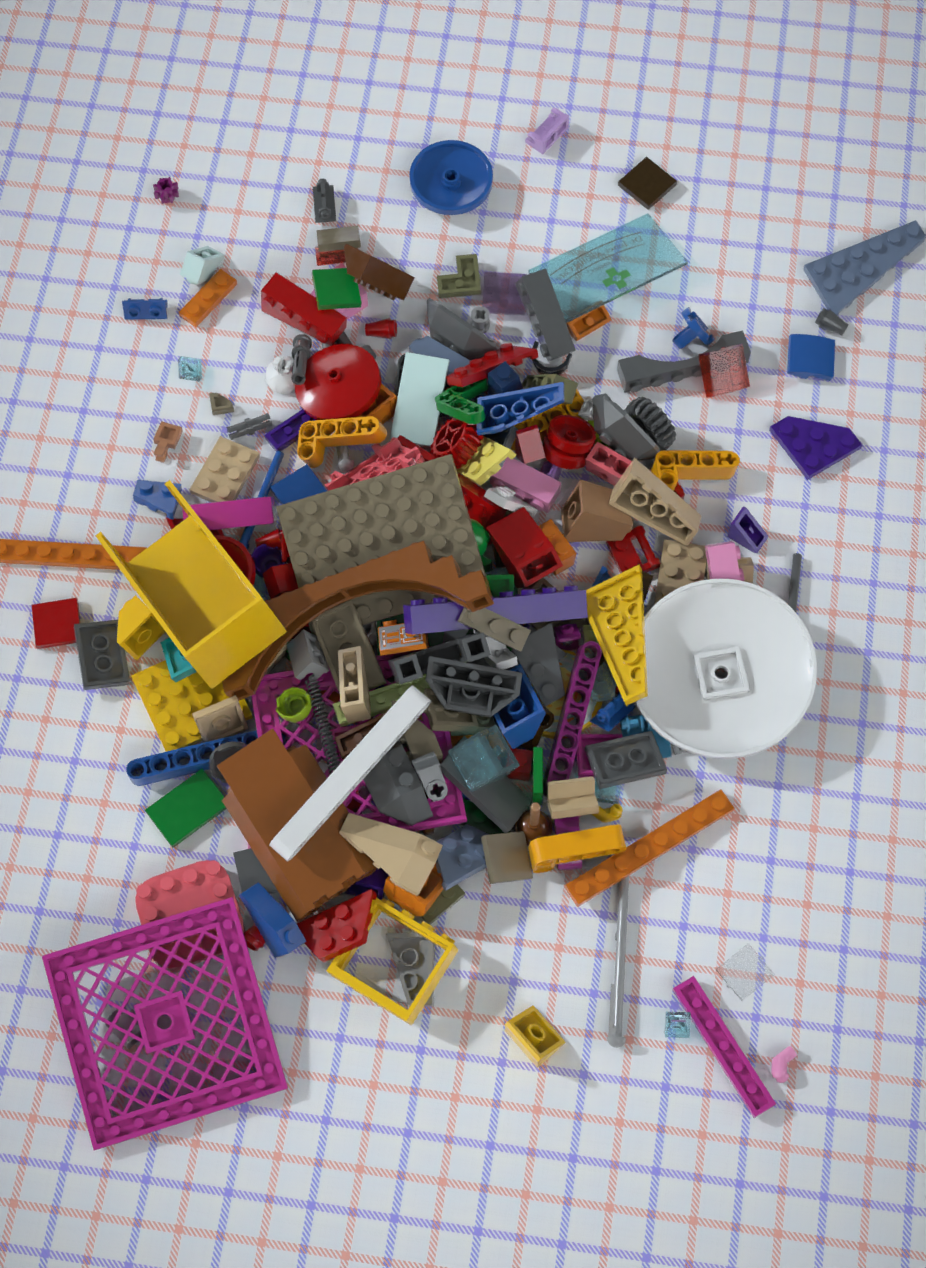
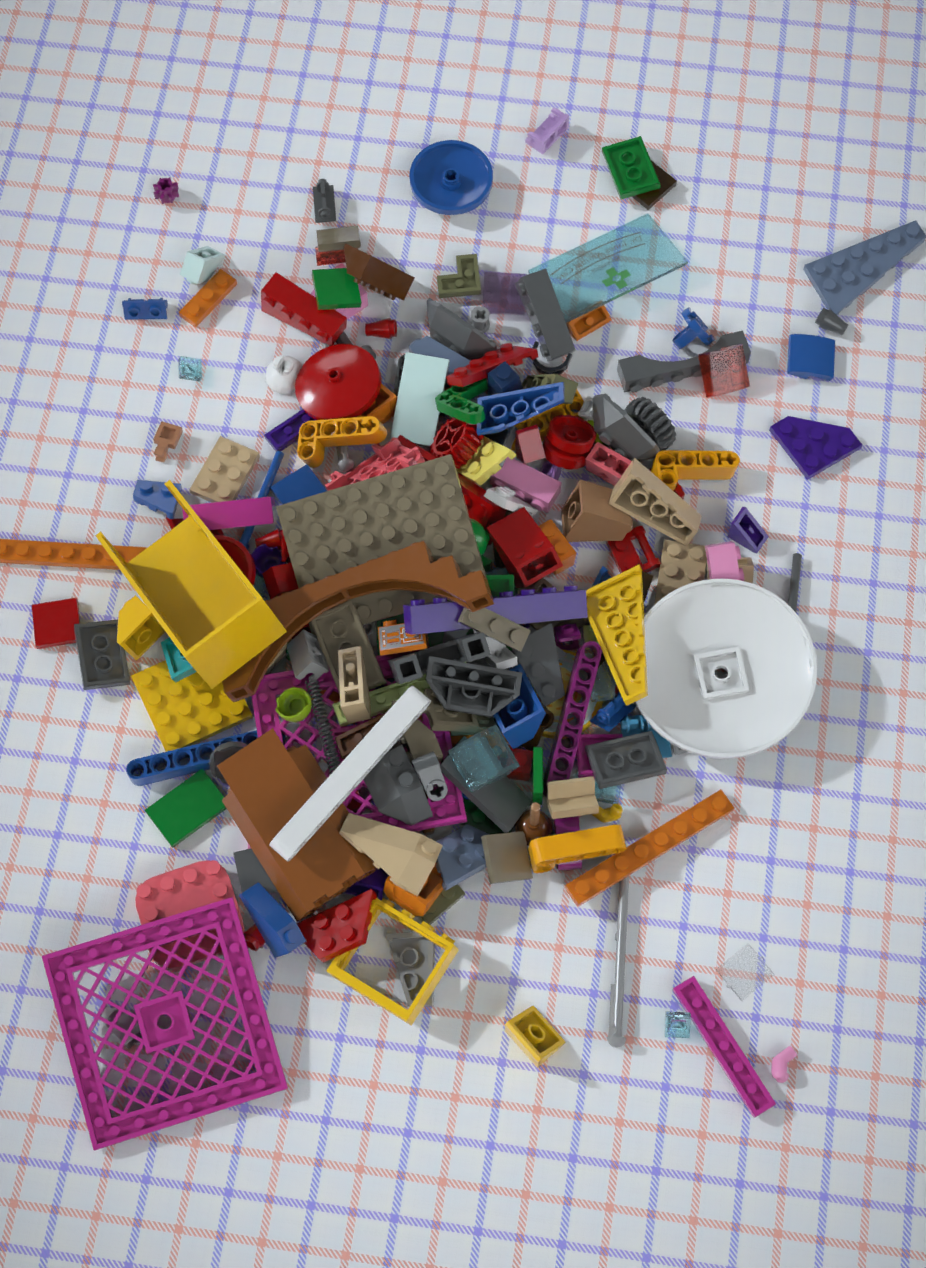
(220, 404): dark tan tile -> none
(220, 720): tan tile -> none
(249, 426): dark grey pin -> none
(300, 354): dark grey pin -> none
(630, 167): none -> green tile

